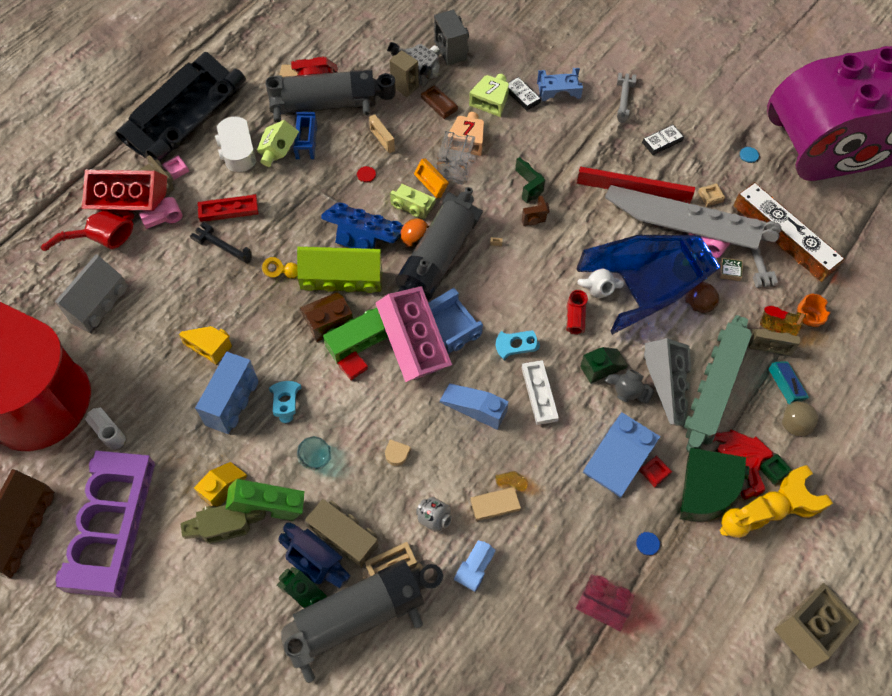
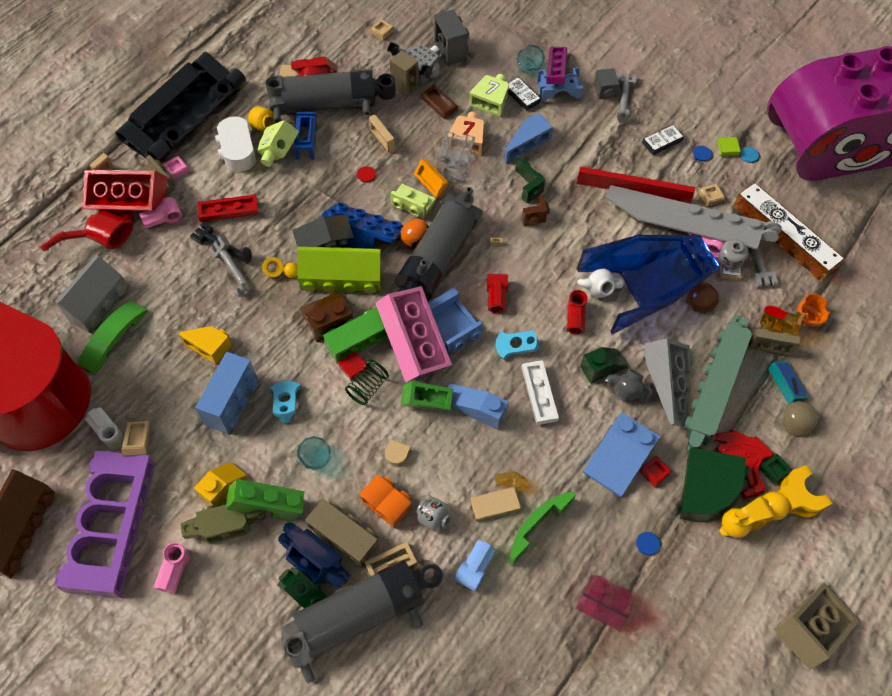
(102, 163): none -> tan tile
(108, 334): none -> bright green slope
(136, 438): none -> tan tile
(171, 570): none -> bright pink piece
(219, 250): none -> light grey hinge
(260, 118): none -> yellow head
(324, 232): none -> dark grey brick
(358, 390): none -> dark green piece
(382, 29): none -> tan tile
(385, 500): none -> orange brick
(426, 396): none -> bright green arch
(497, 287): none -> red piece
(530, 59): none -> clear light blue hair
(531, 134): none -> medium blue slope
(556, 505): none -> bright green slope
(557, 65): none -> magenta tile
(606, 83): none -> dark grey brick
(702, 153): none -> blue piece
(728, 146): none -> lime tile
(733, 254): none -> light grey head

